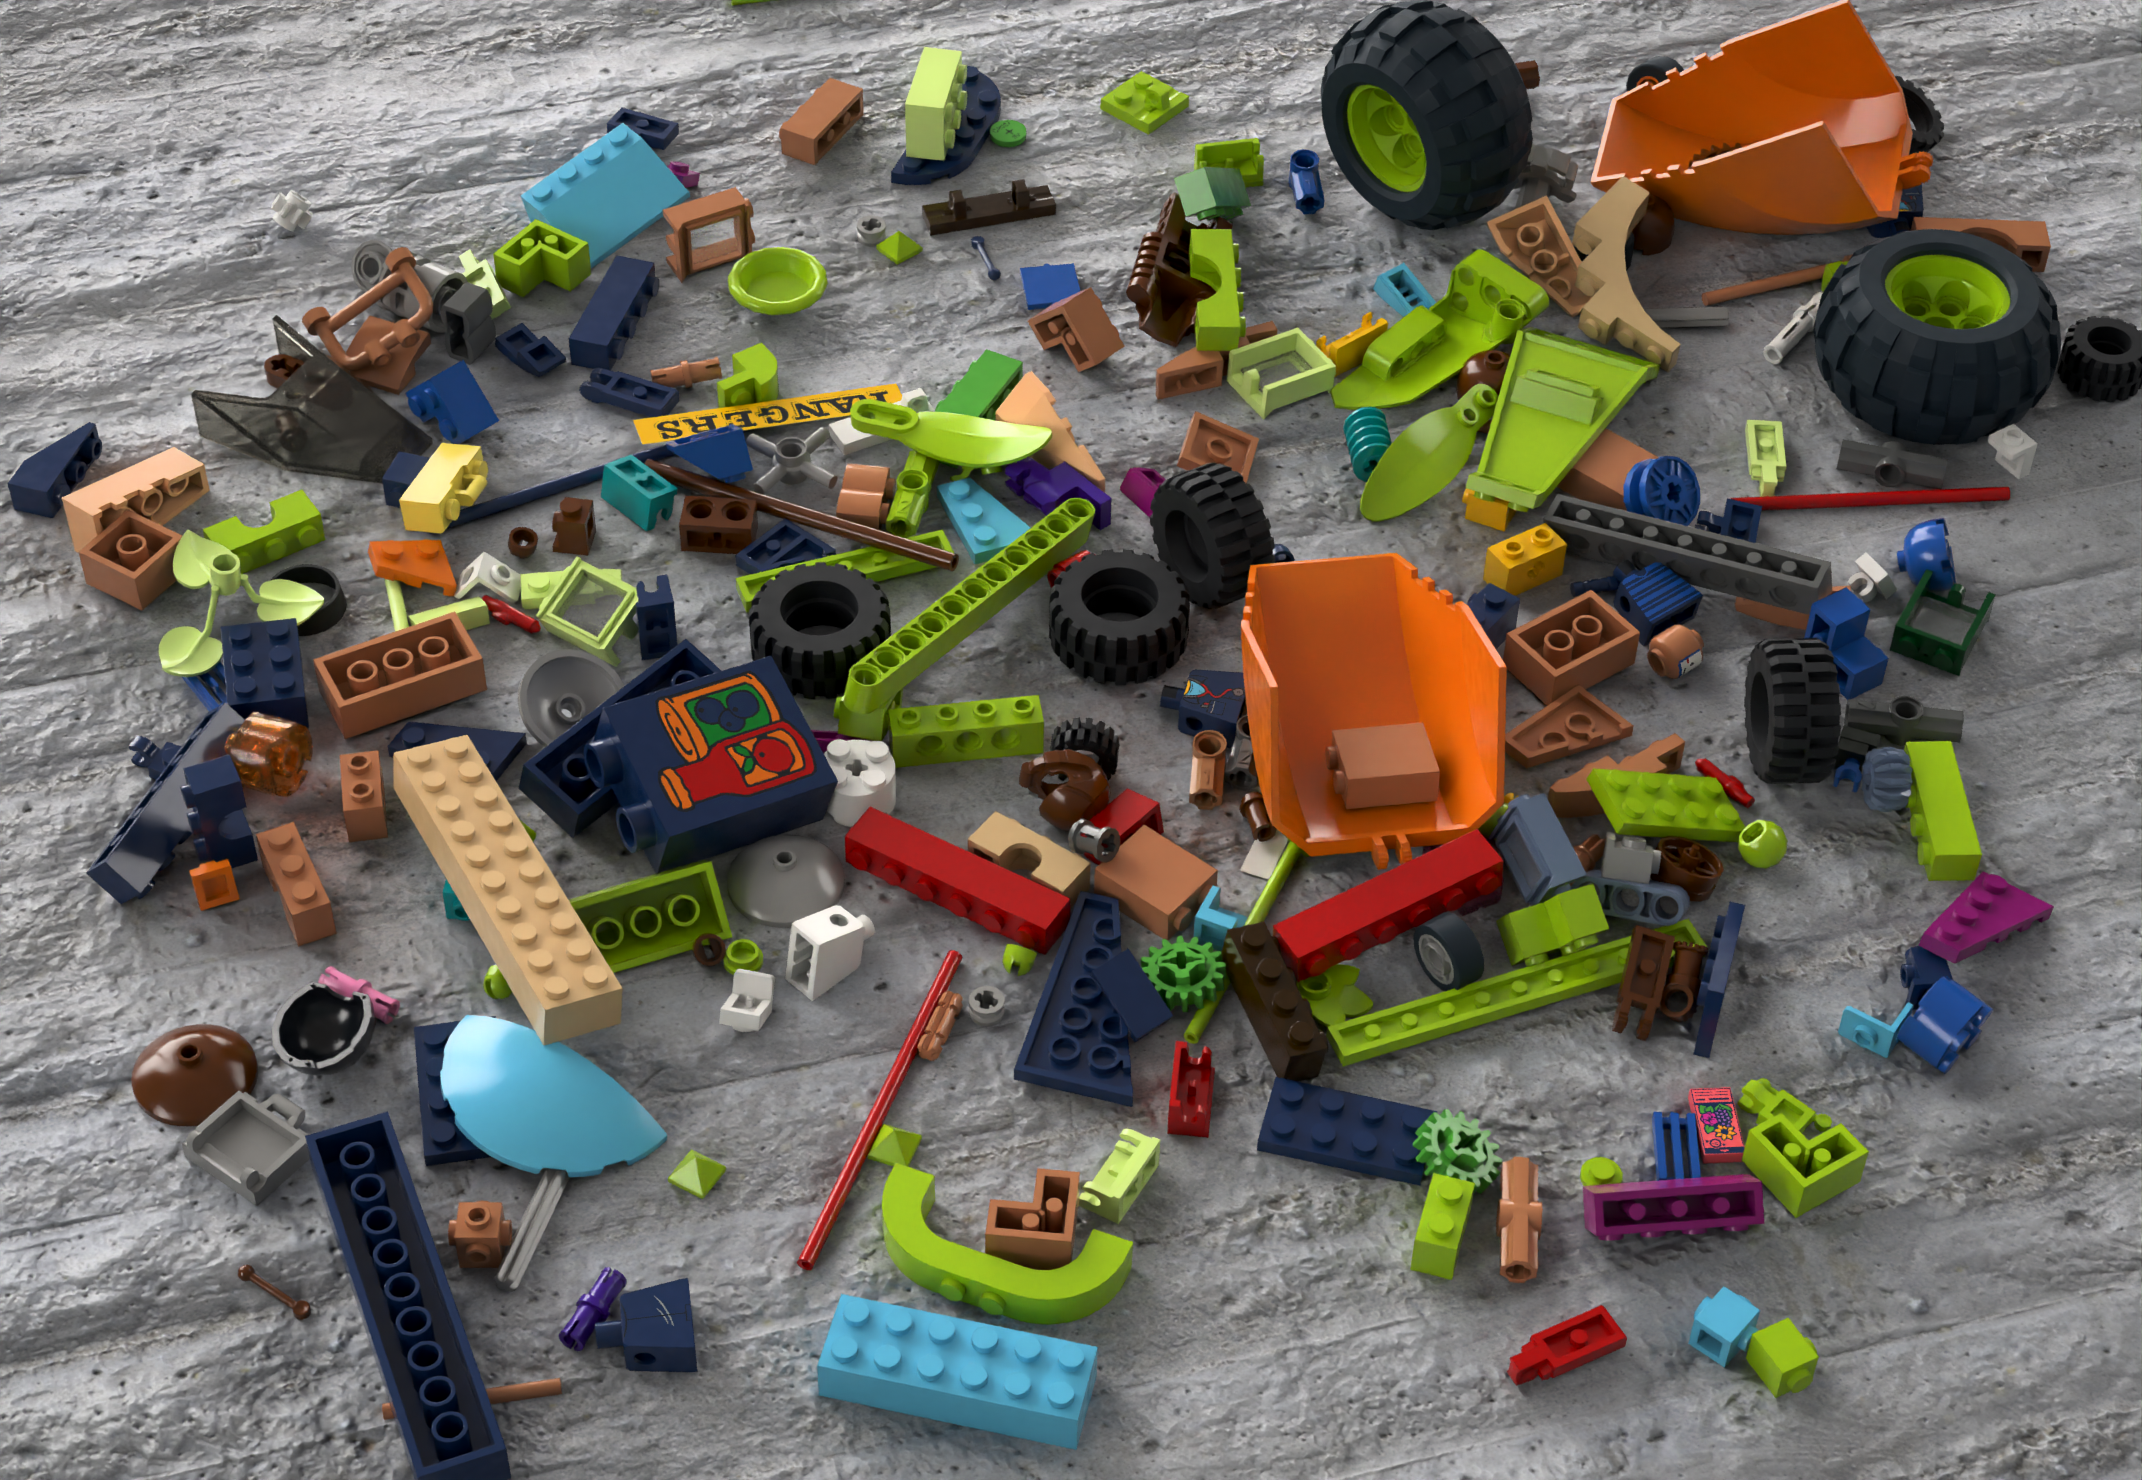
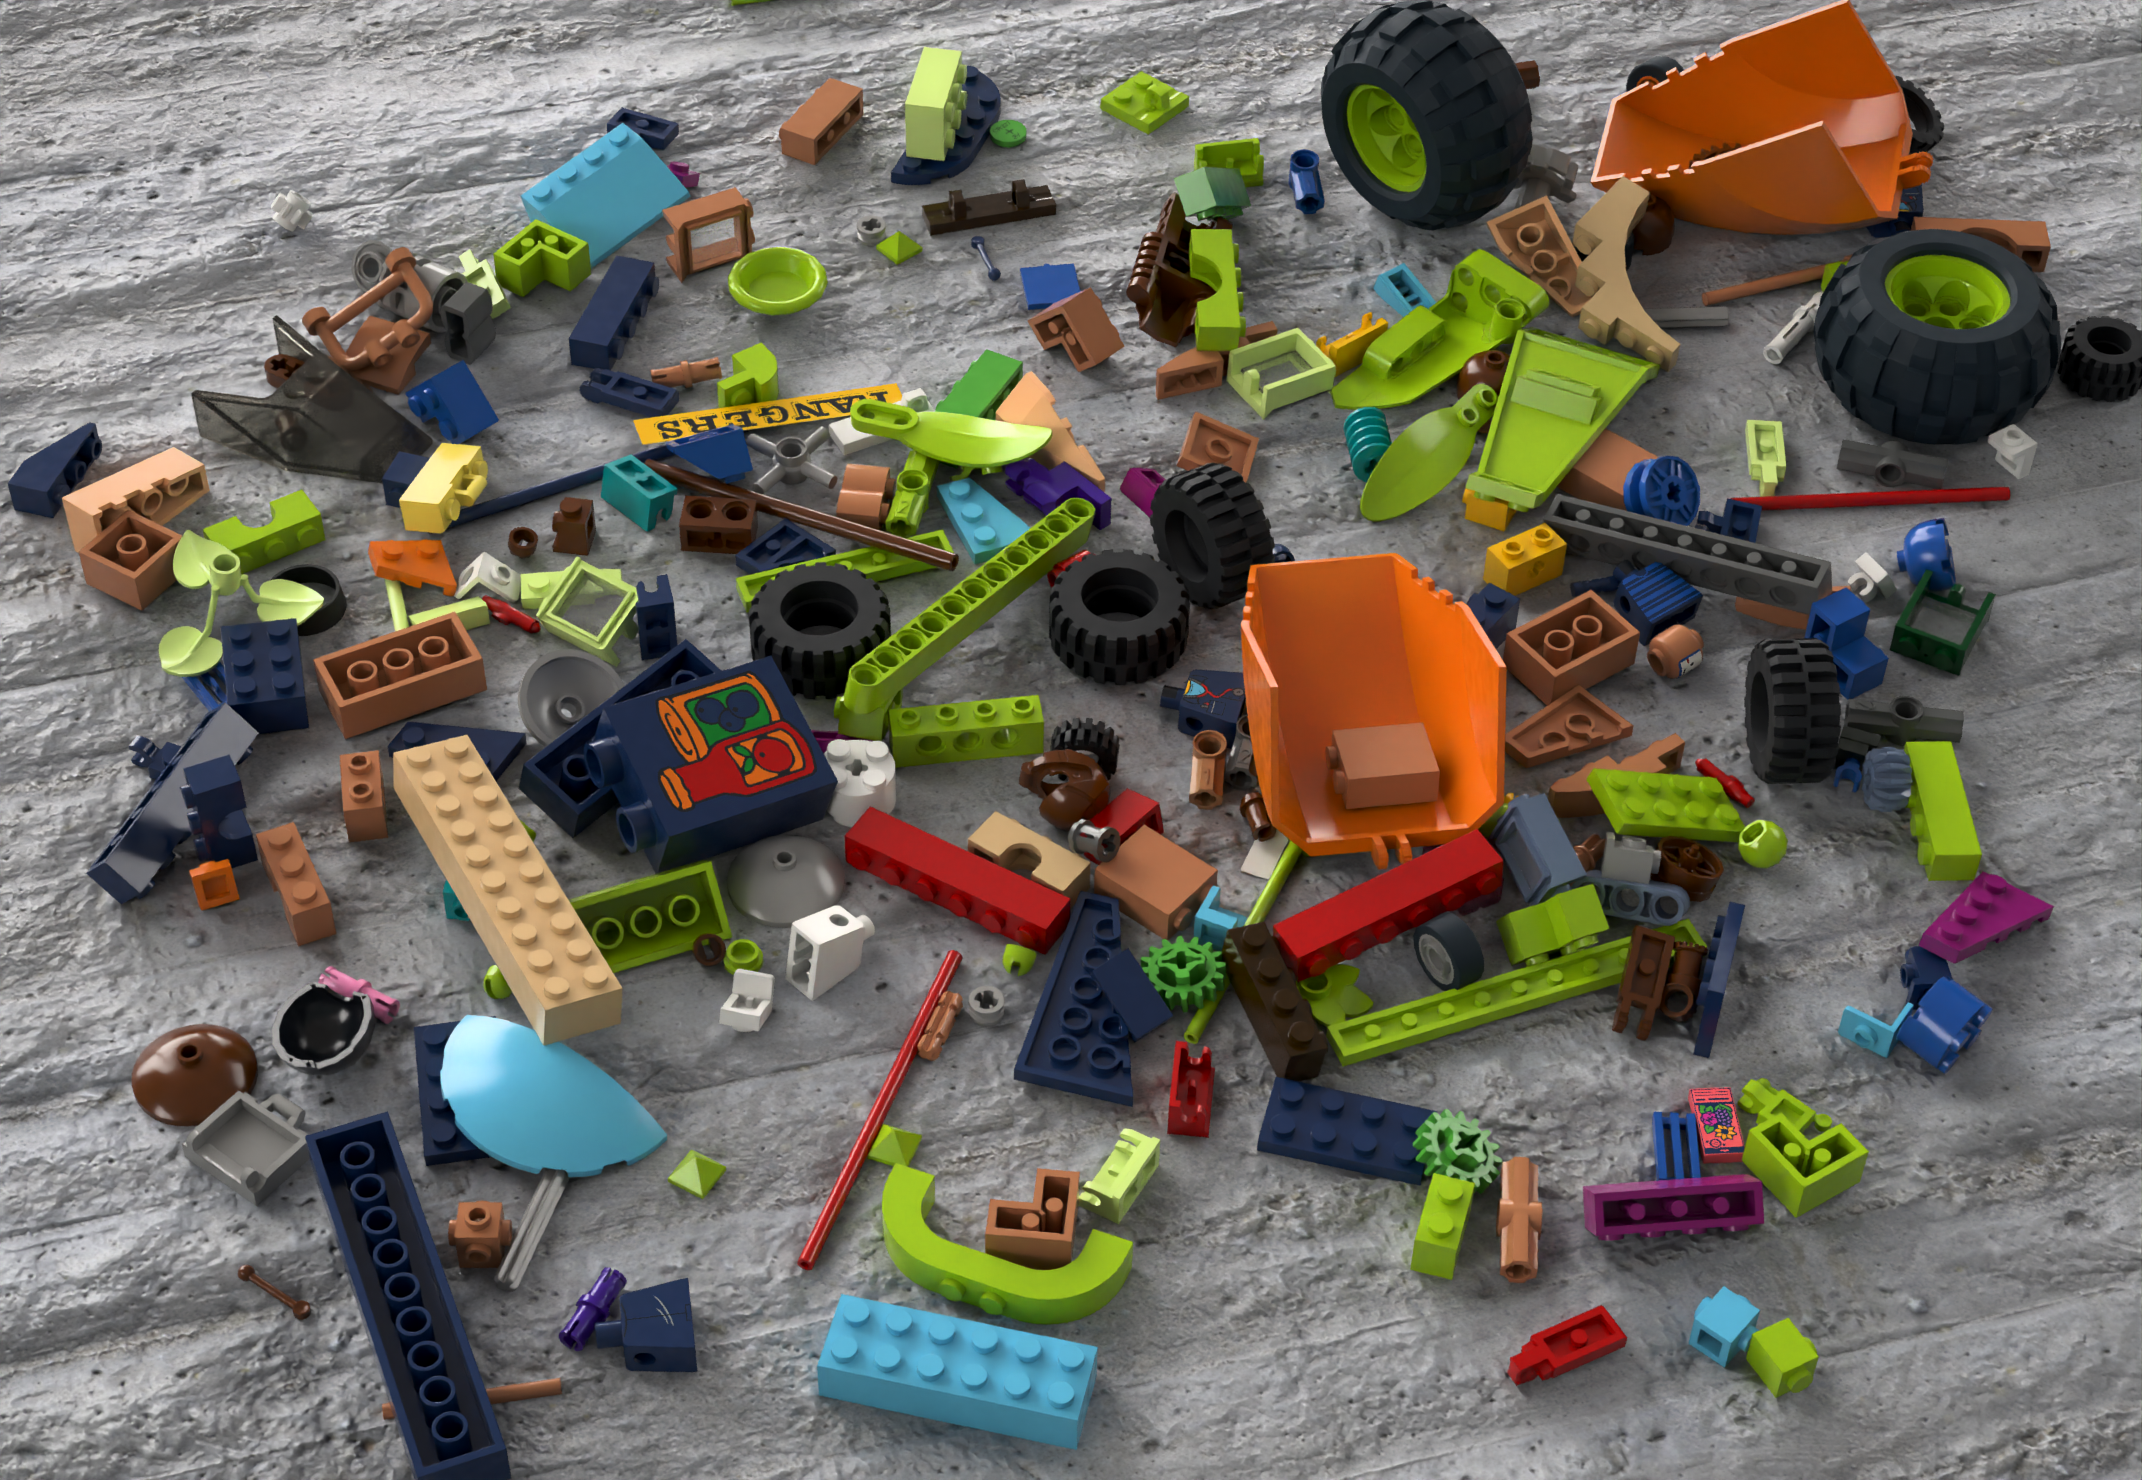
(270, 754): clear orange brick -> none
(528, 351): dark blue slope -> none
(1600, 1172): lime plate -> none

